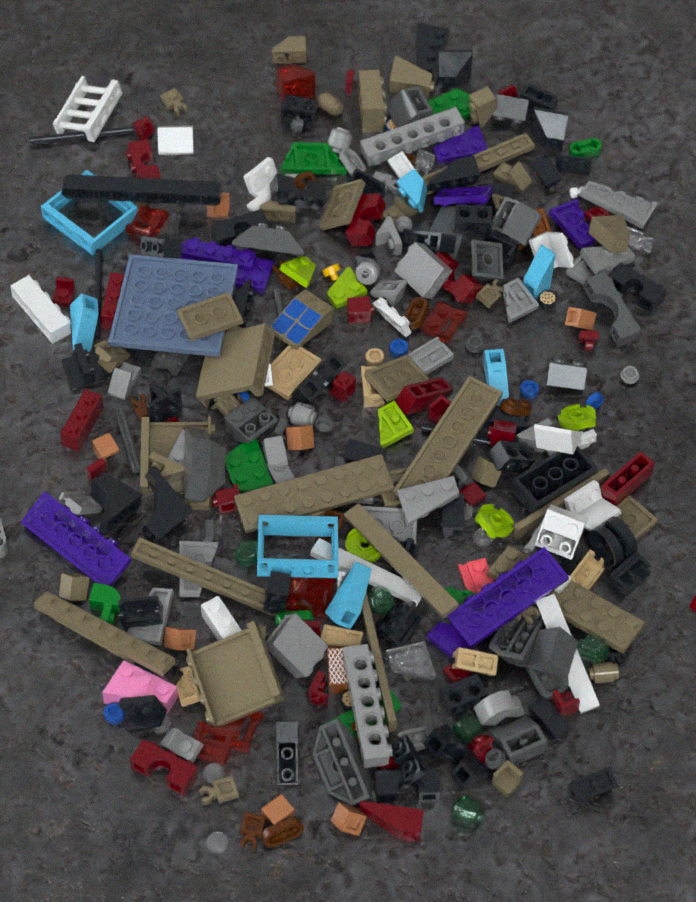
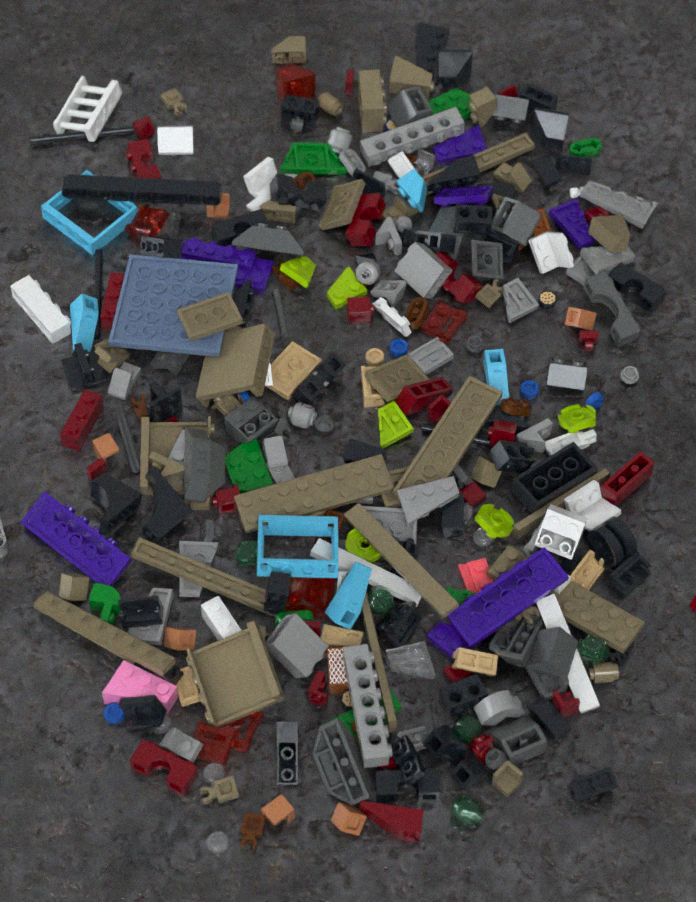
(64, 291): dark red bracket -> none
(80, 504): light grey plate -> none
(282, 832): reddish brown plate -> none
(300, 437): nougat panel -> none
(302, 319): slope -> none
(332, 271): yellow tile -> none
(341, 384): dark red brick -> none
(540, 272): medium azure slope -> none
(556, 439): white slope -> none
(636, 517): dark tan tile -> none
(637, 240): clear plate -> none

